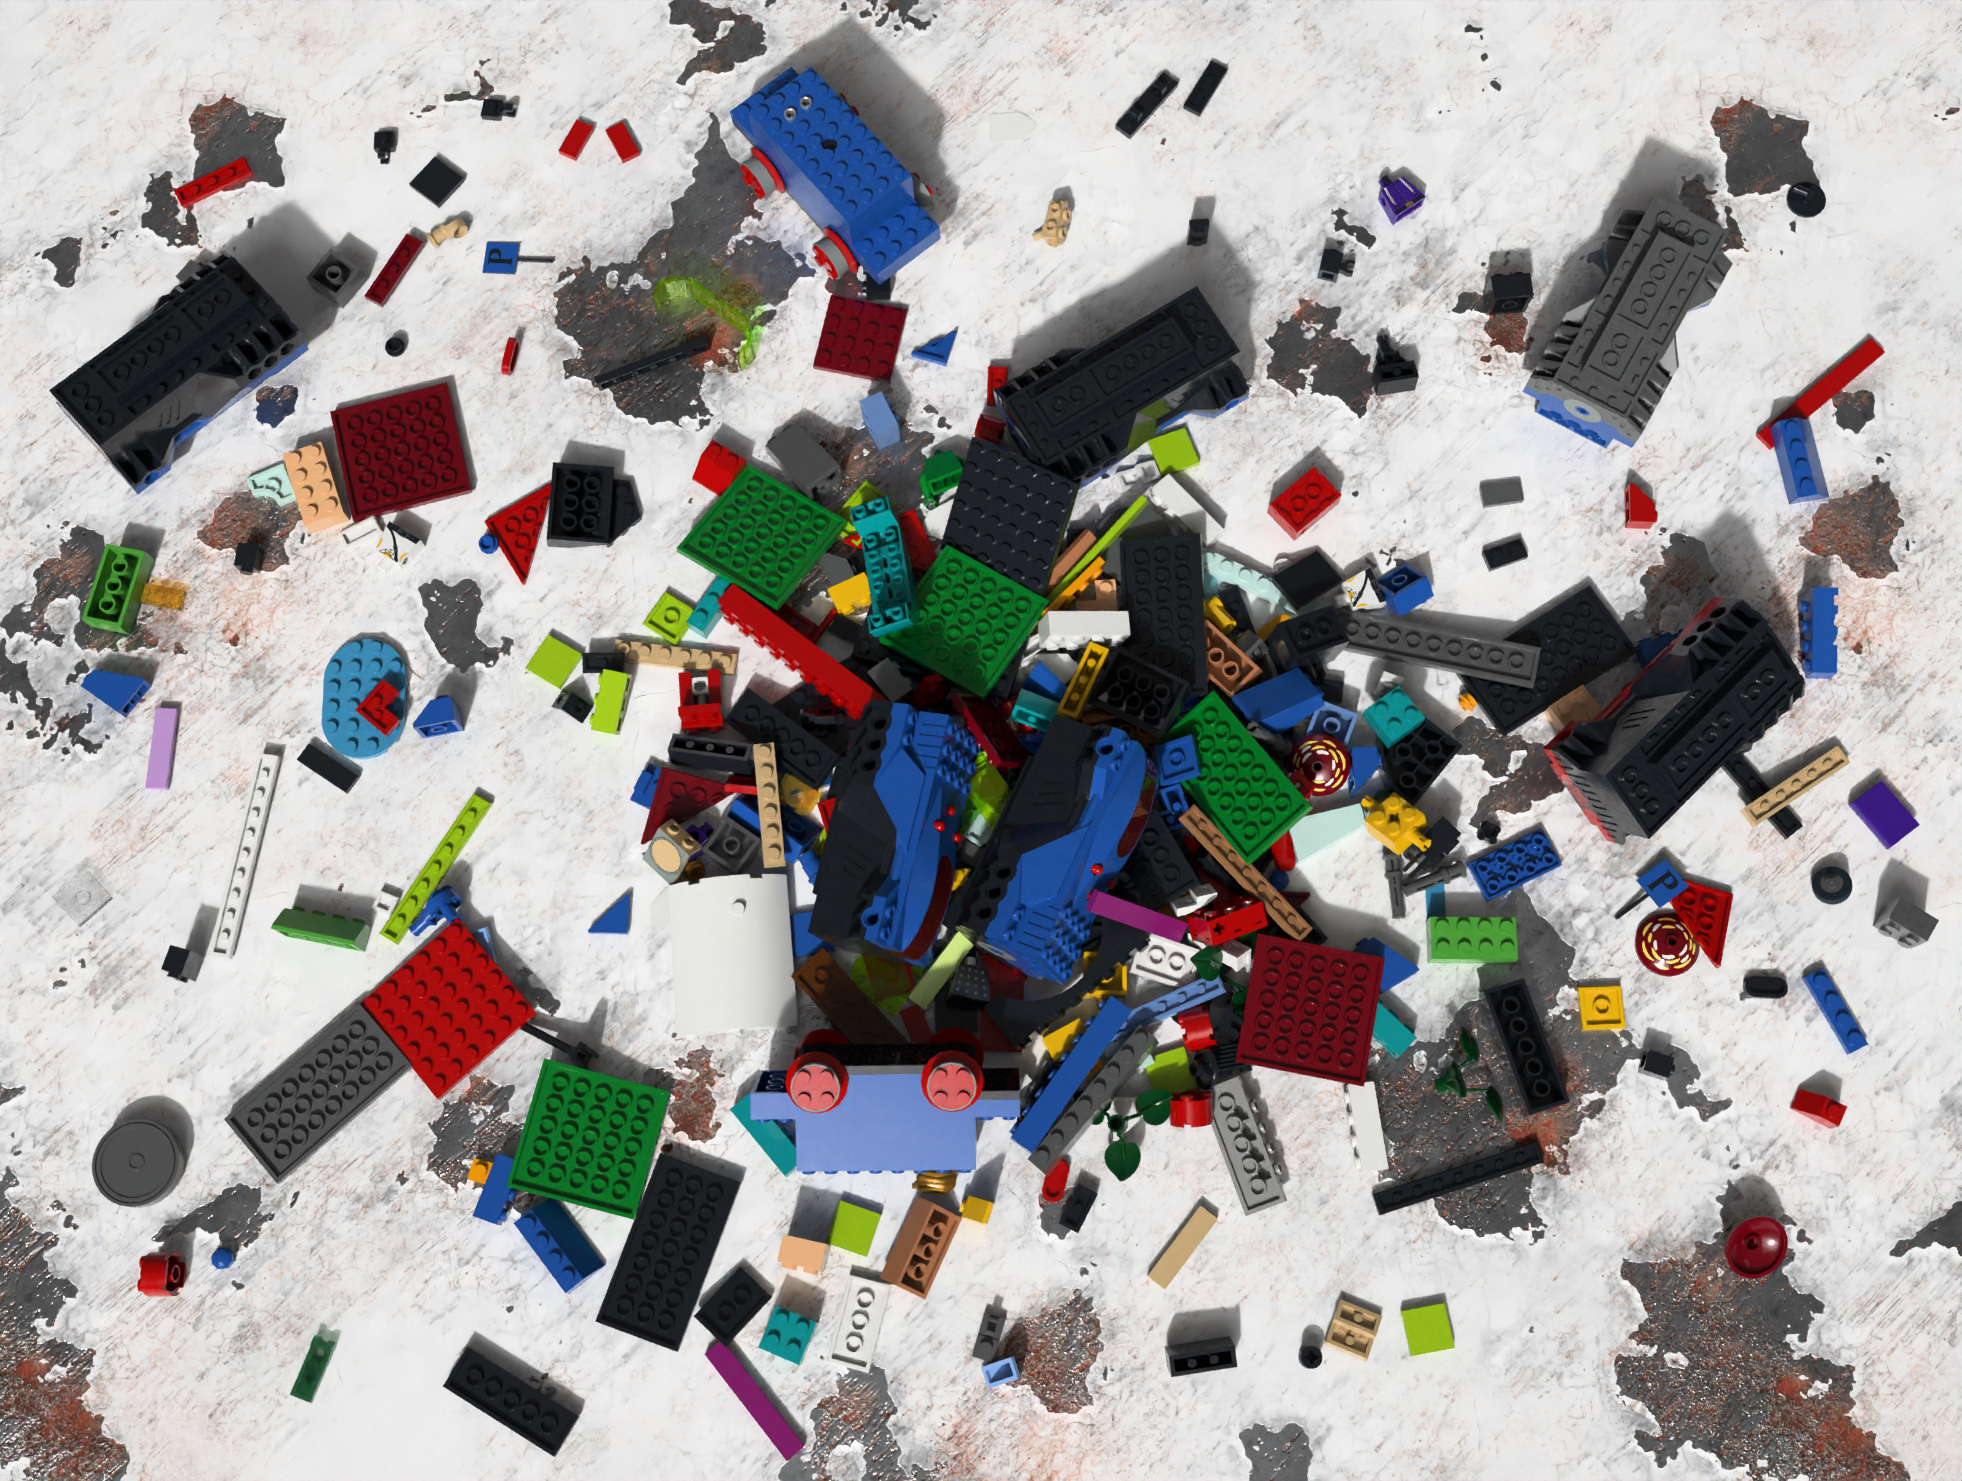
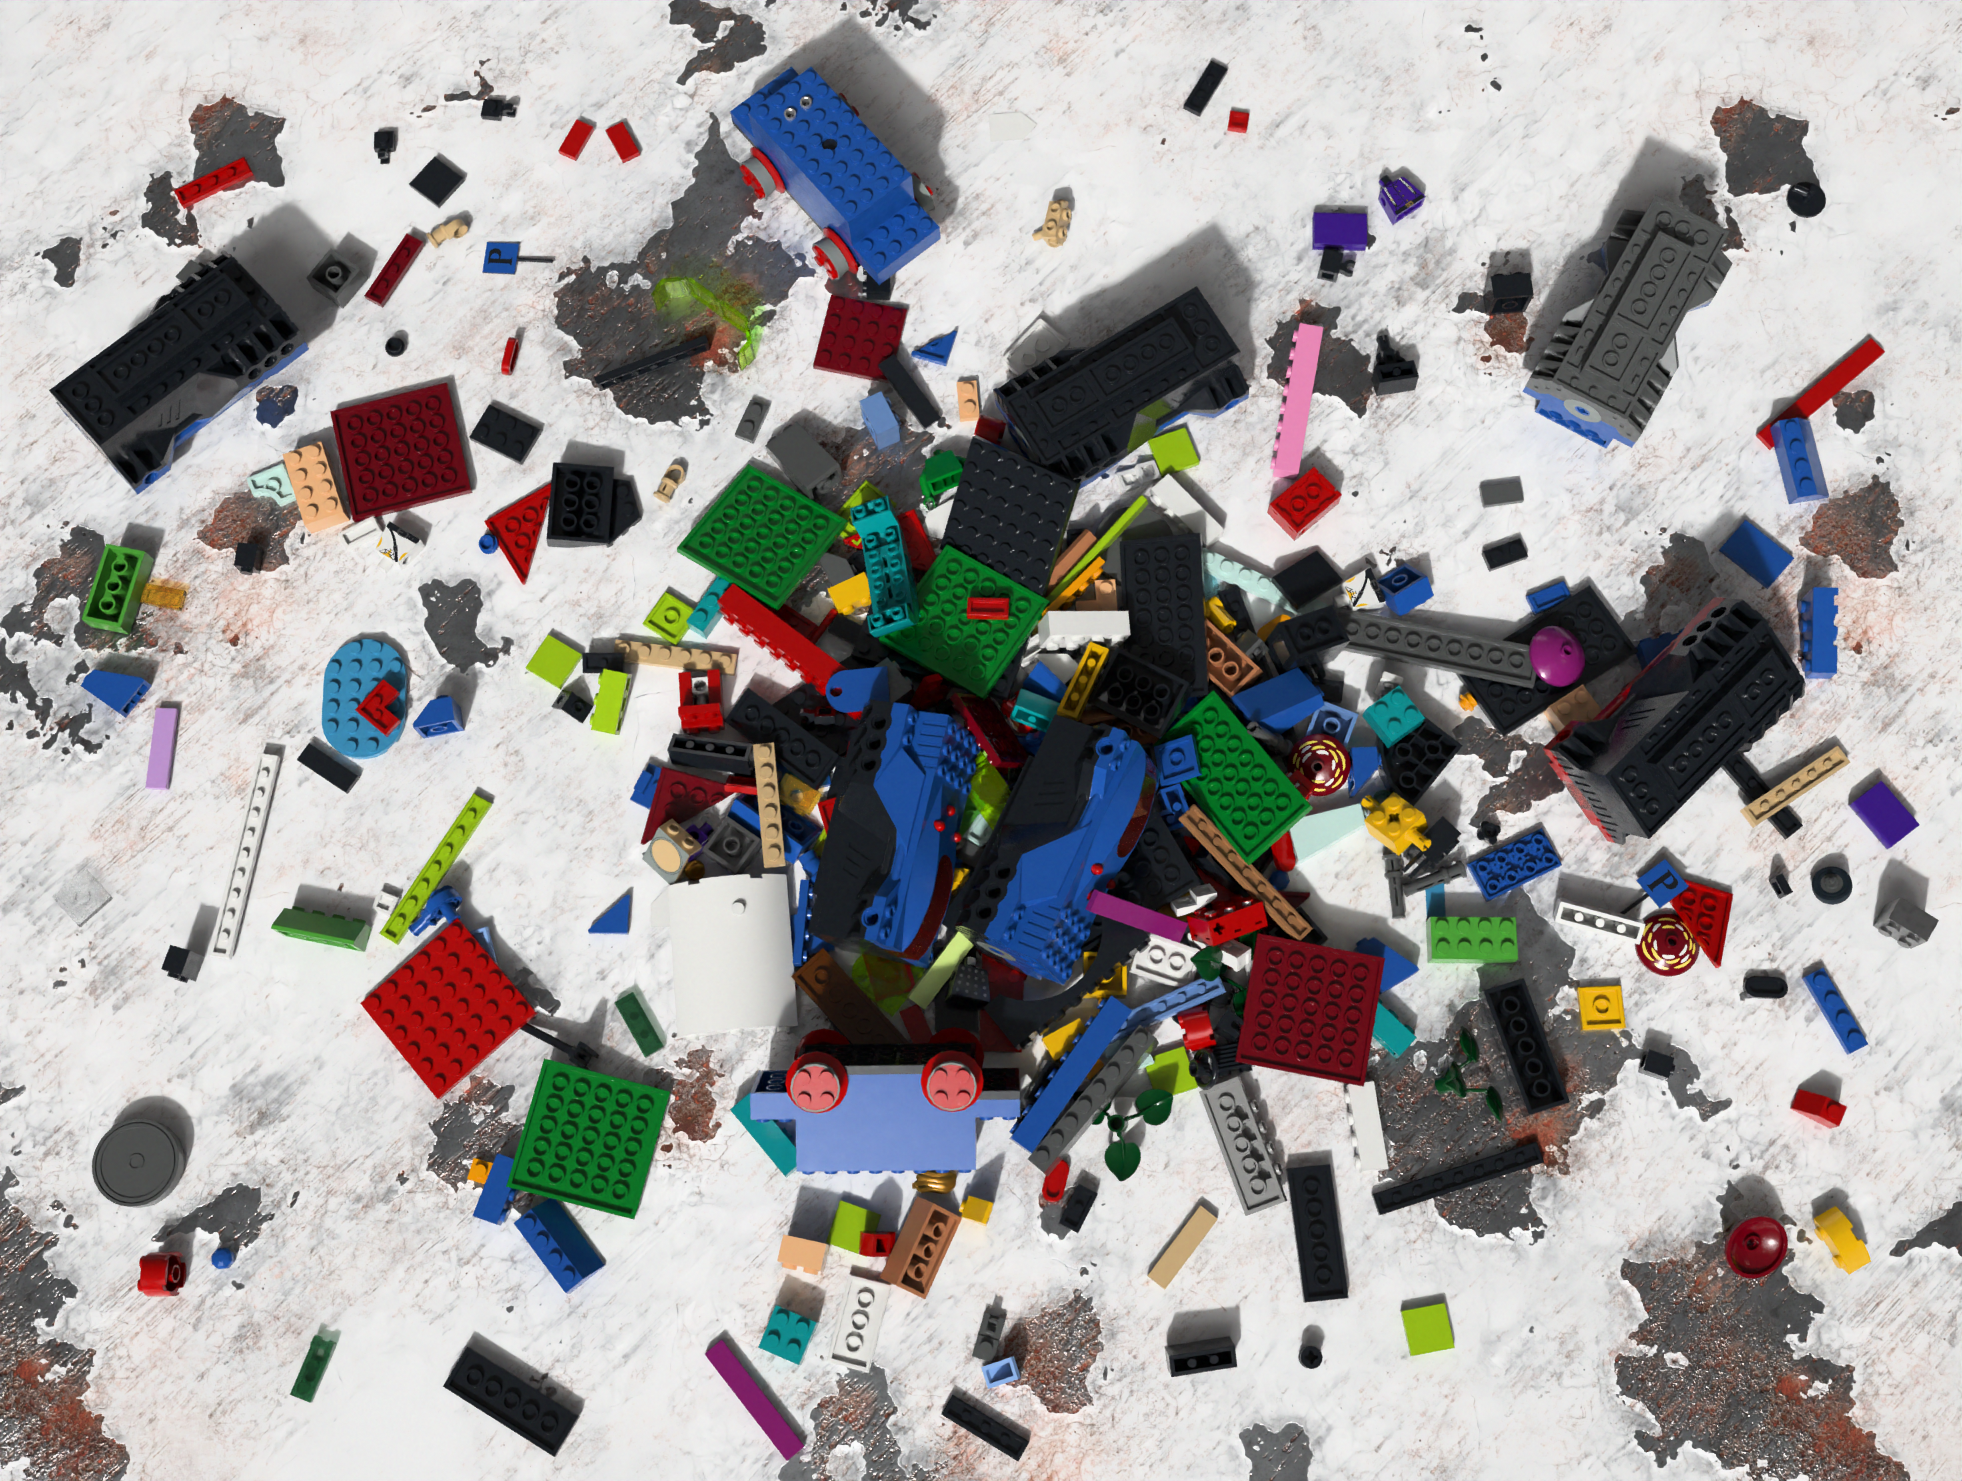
(318, 1093): dark grey plate -> none
(505, 434): none -> black plate
(639, 1025): none -> clear green tile
(668, 1252): black plate -> none
(669, 484): none -> tan connector
(718, 468): red slope -> none
(732, 1307): black tile -> none
(752, 421): none -> dark grey plate
(804, 913): none -> blue plate
(858, 688): none -> blue tile
(876, 1243): none -> red brick
(909, 392): none -> black tile
(968, 401): none -> light nougat plate
(985, 1428): none -> black tile
(988, 608): none -> red tile
(996, 378): red plate -> none
(1036, 345): none -> white plate
(1146, 105): black hinge -> none
(1191, 1108): red brick -> none
(1197, 232): black plate -> none
(1238, 122): none -> red tile
(1281, 565): white tile -> none
(1297, 403): none -> bright pink brick
(1317, 1233): none -> black plate
(1339, 231): none -> dark purple piece
(1353, 1330): tan slope -> none
(1548, 598): none -> blue tile
(1550, 660): none -> magenta dish
(1598, 920): none -> white brick
(1639, 509): red slope -> none
(1756, 554): none -> blue tile
(1780, 886): none -> black tile
(1837, 1234): none -> yellow brick

